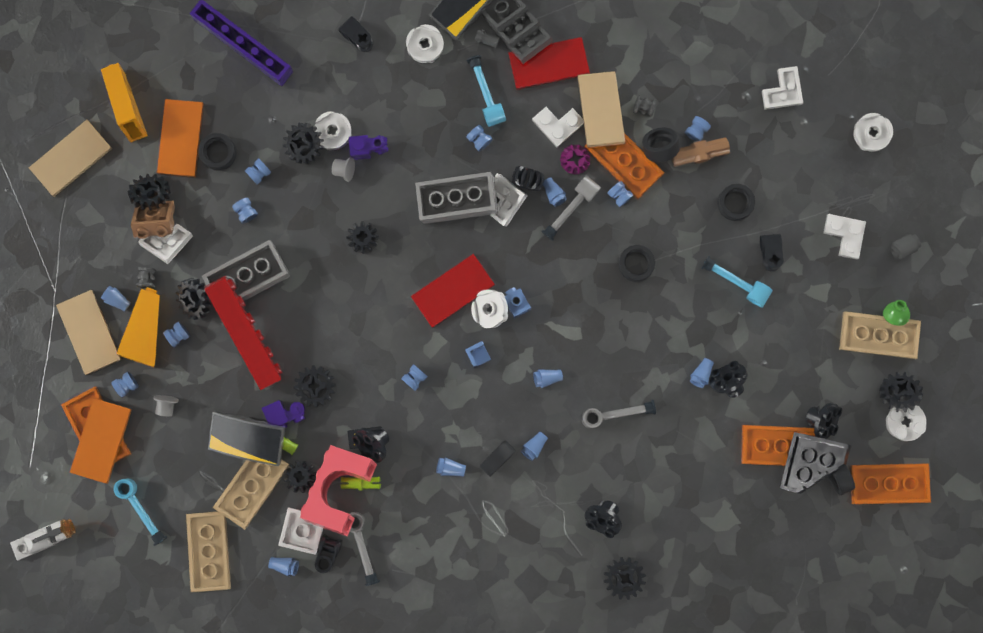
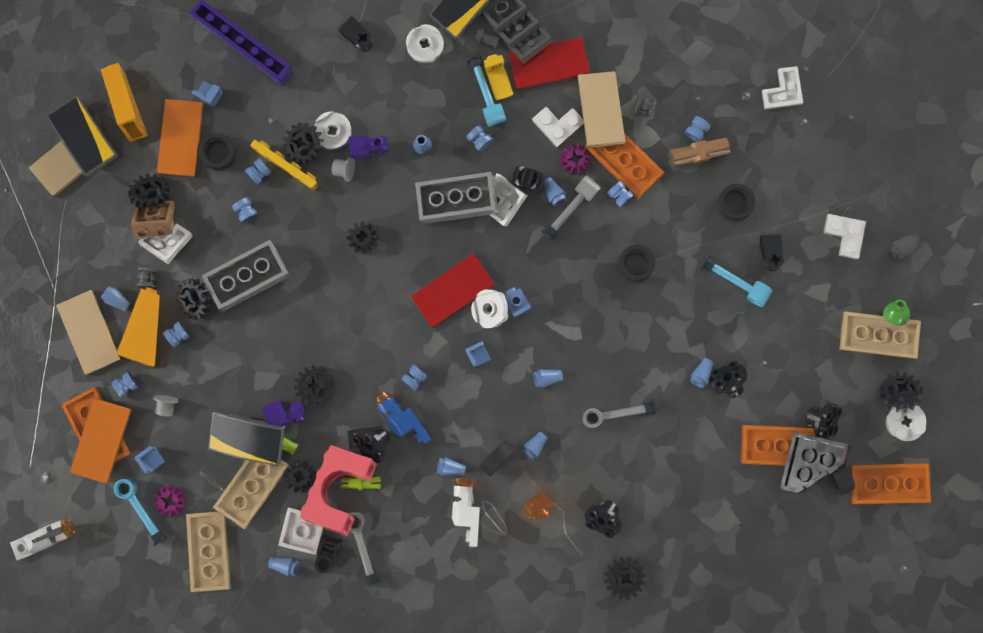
(82, 136): none -> black slope
(150, 459): none -> medium blue panel
(177, 496): none -> magenta gear
(208, 93): none -> medium blue panel
(243, 333): red brick -> none
(291, 168): none -> yellow plate
(398, 421): none -> blue plate
(422, 148): none -> medium blue cone
(462, 511): none -> white plate
(498, 77): none -> yellow bracket
(538, 506): none -> clear orange brick
(659, 135): black tyre -> none
(867, 141): white plate -> none

